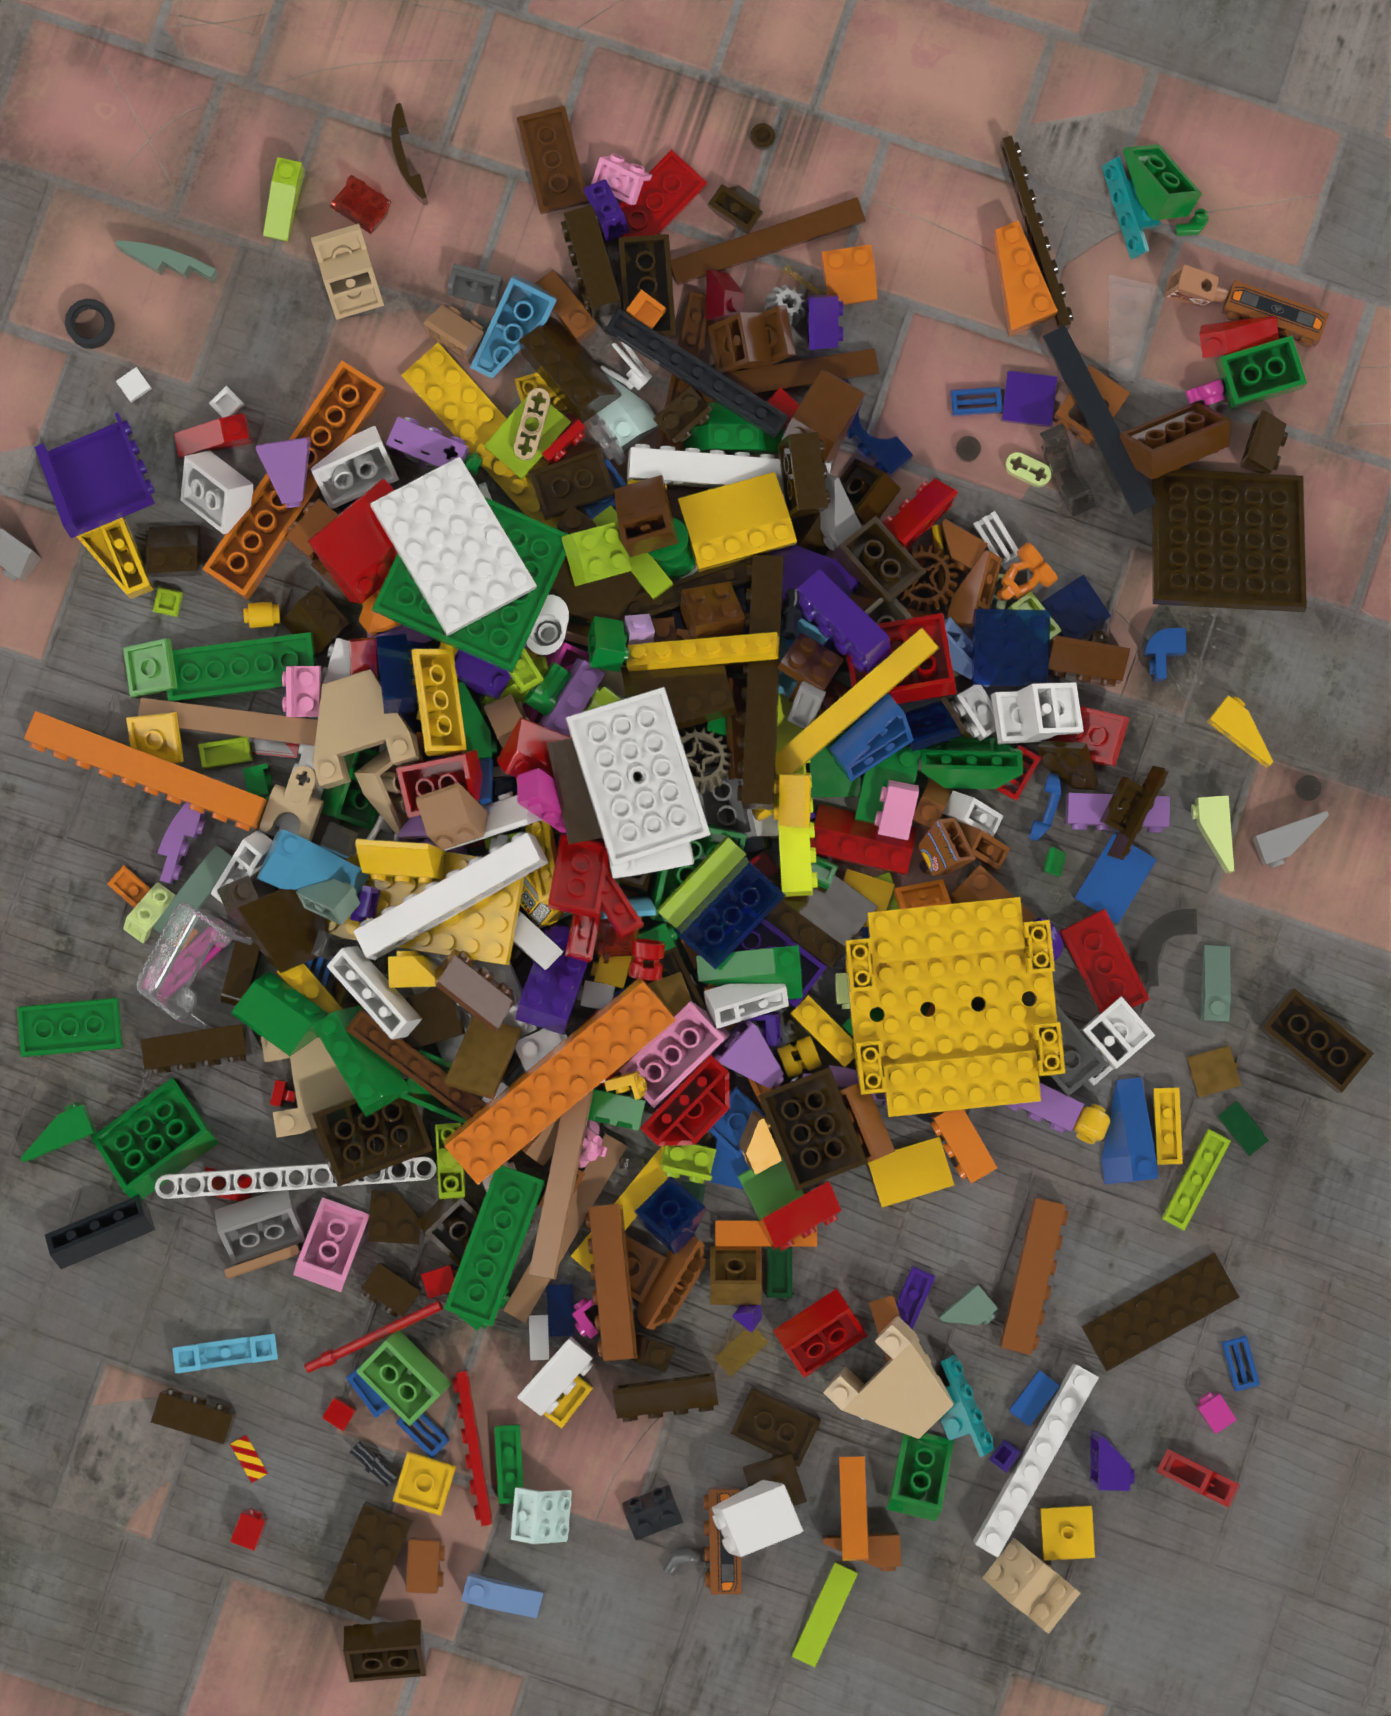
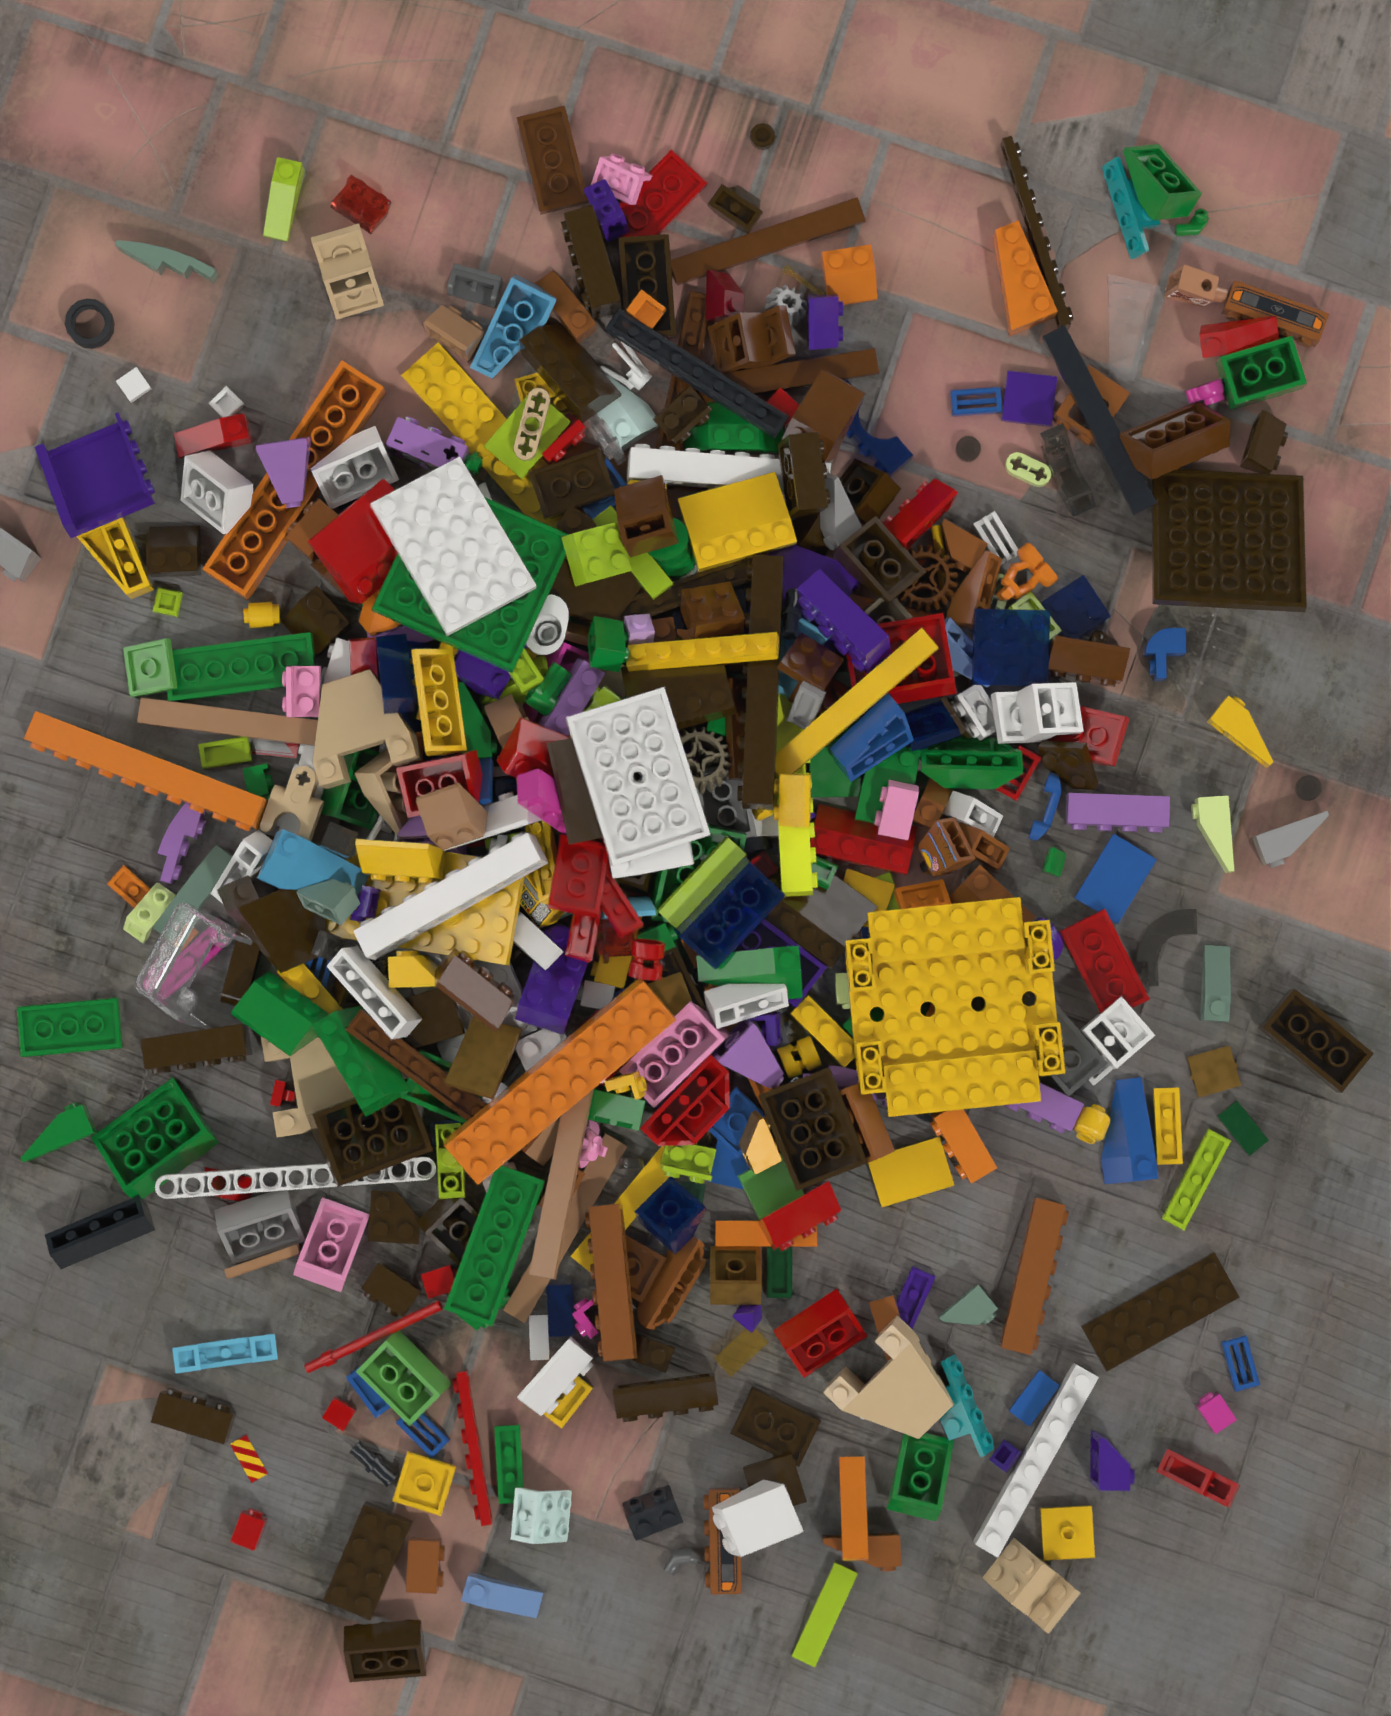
(156, 735): yellow plate -> none
(398, 128): dark brown slope -> none
(1129, 809): dark brown bracket -> none

